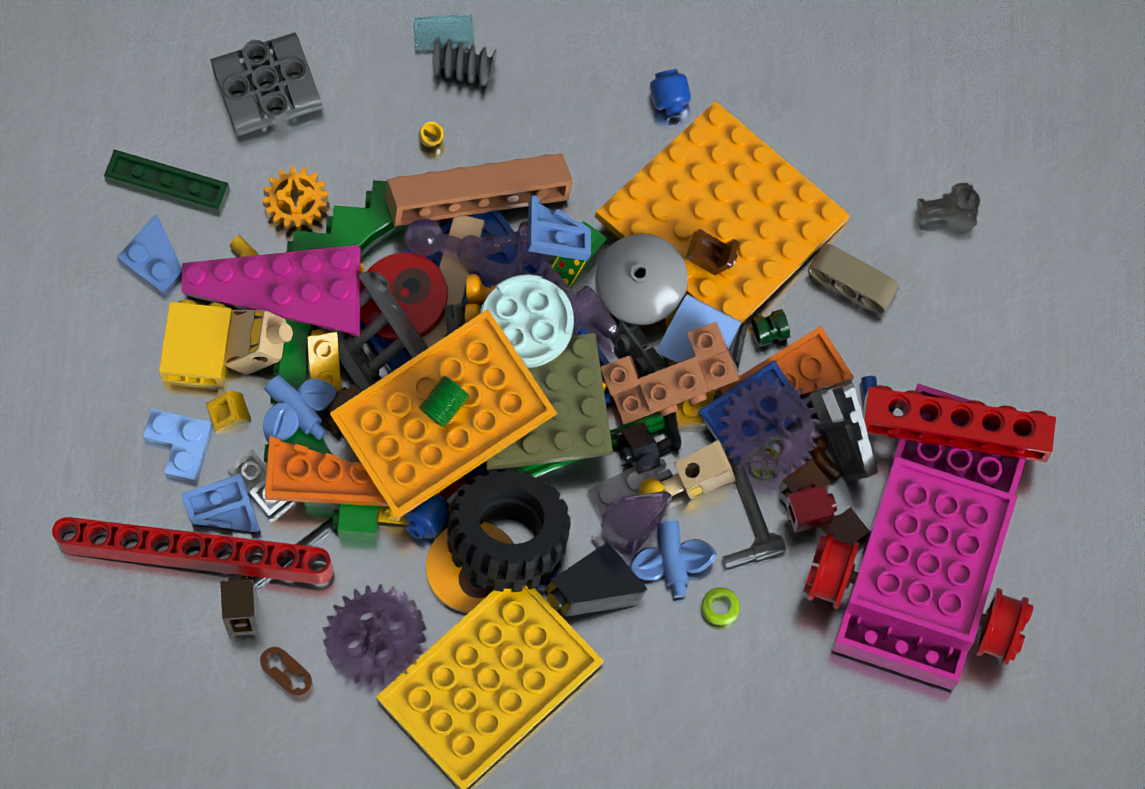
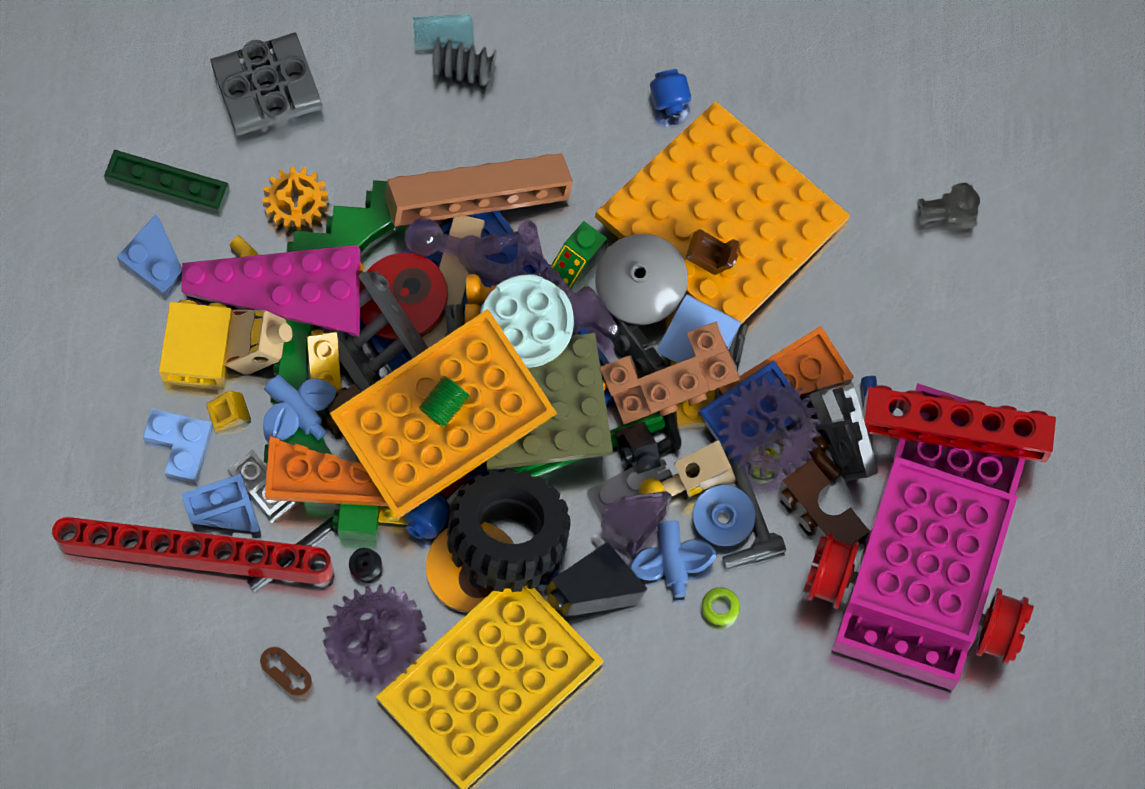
(239, 605): dark brown brick -> none
(365, 564): none -> black tile
(433, 130): yellow hinge -> none
(556, 233): medium blue wing -> none
(726, 501): none -> medium blue dish
(770, 327): dark green wheel -> none
(811, 507): dark red brick -> none
(853, 278): dark tan beam -> none

